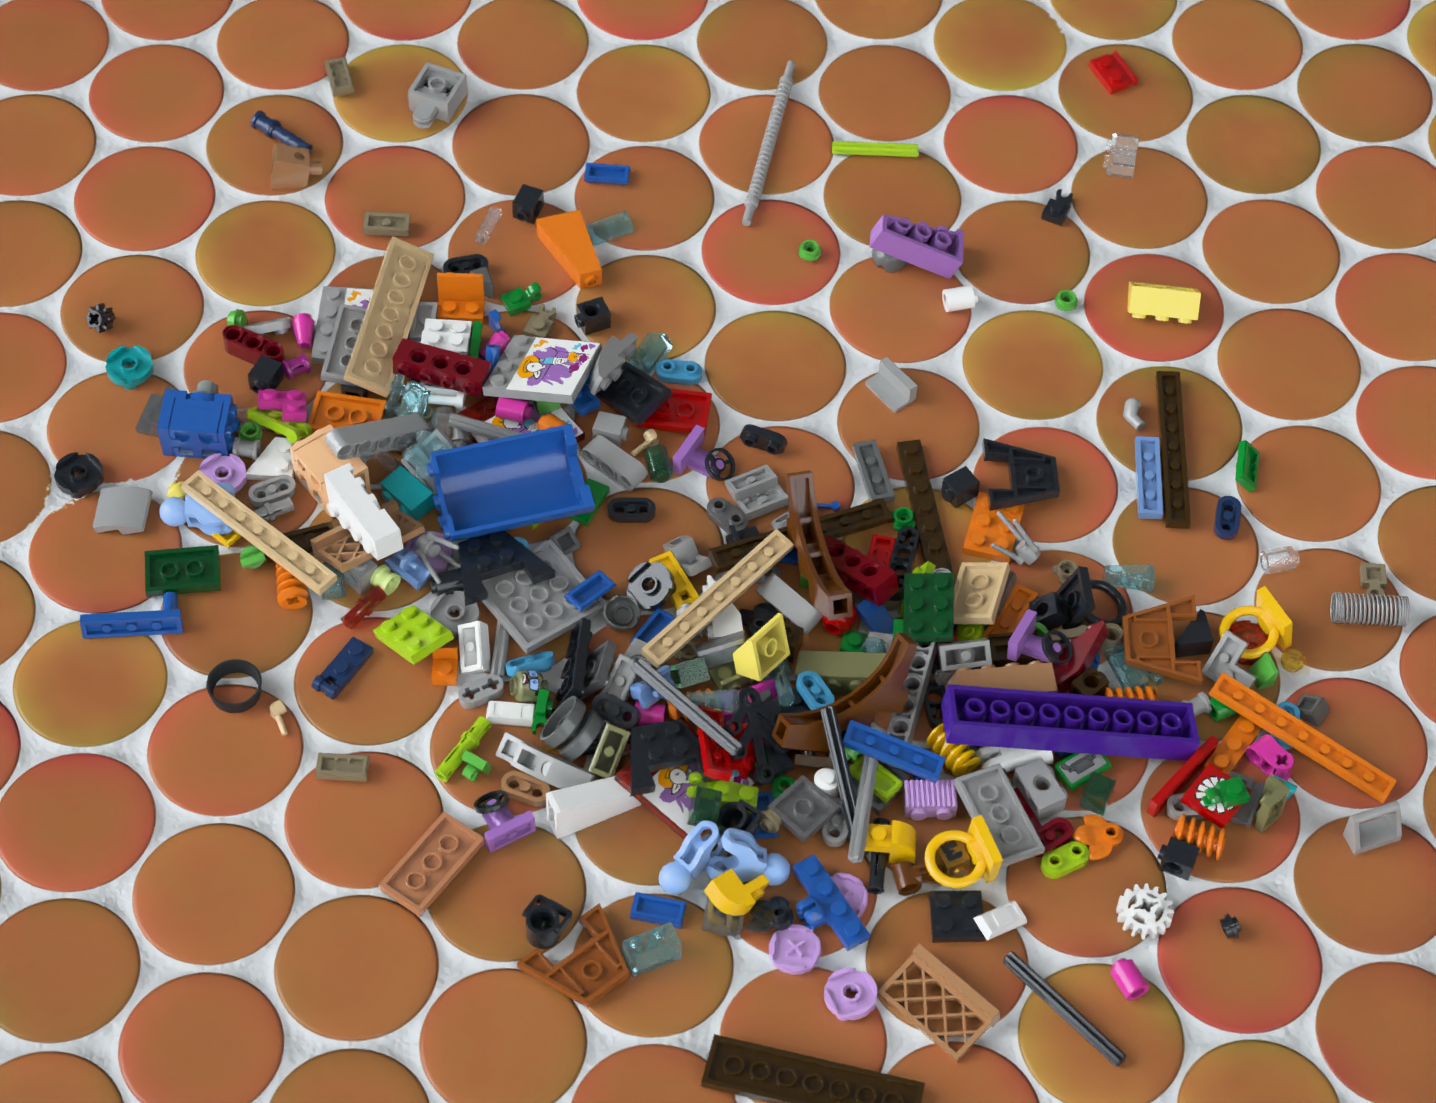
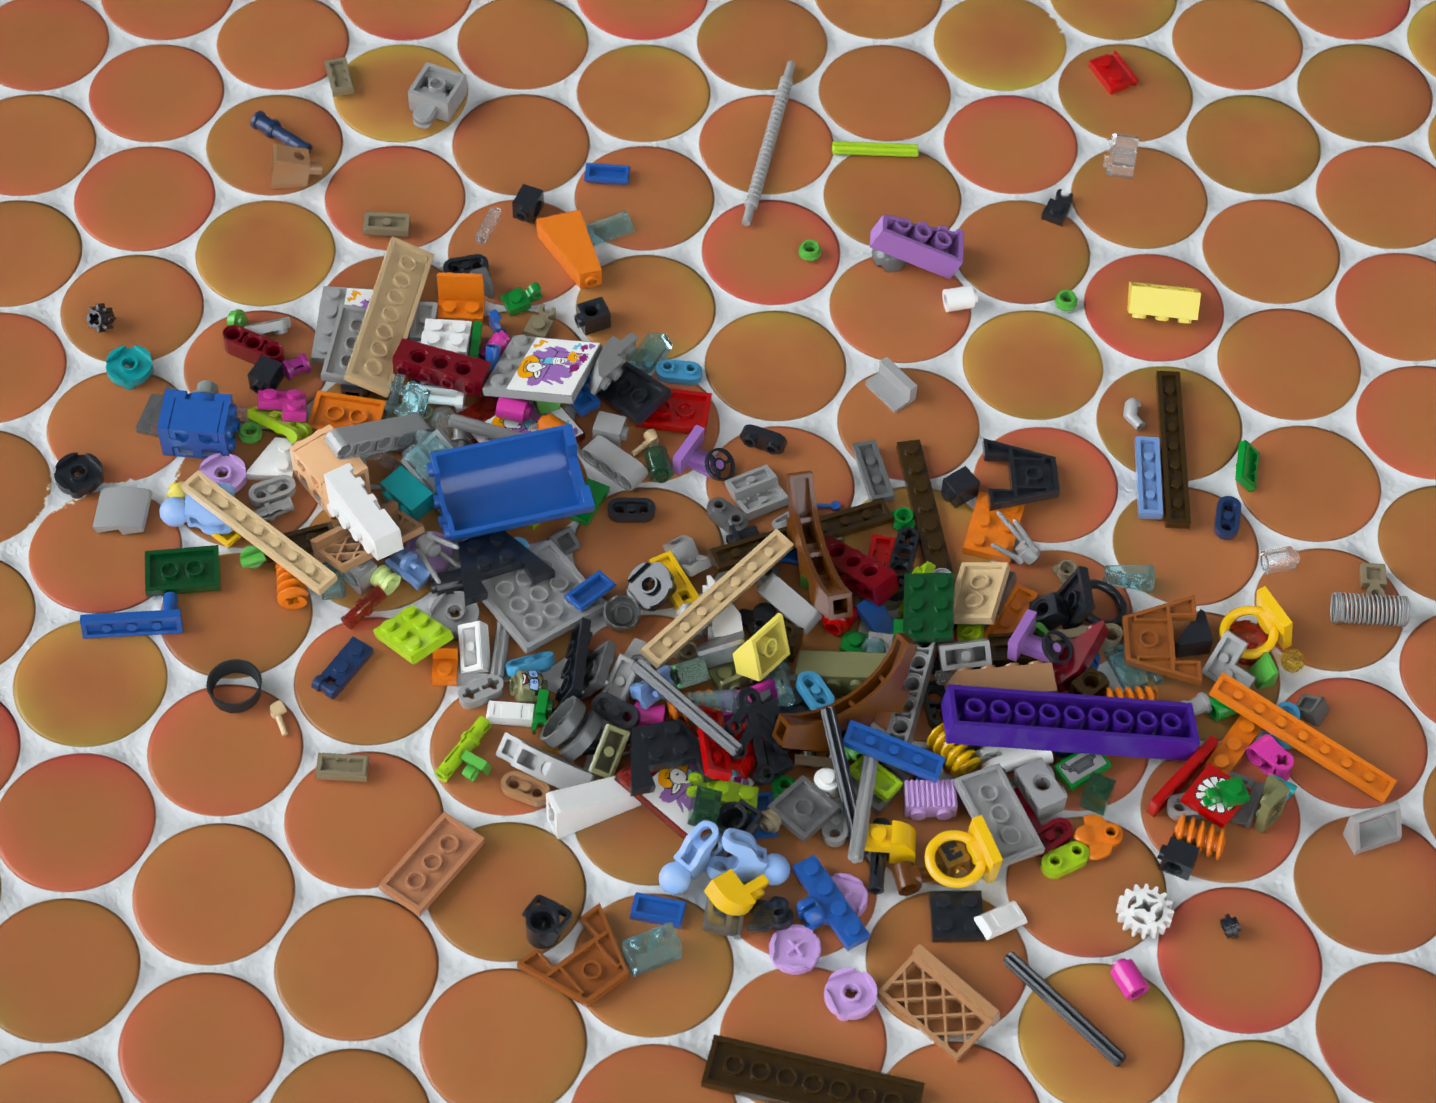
(246, 448): light grey bush -> none
(303, 328): dark pink cone -> none
(502, 824): medium lavender piece -> none
(654, 625): blue tile -> none

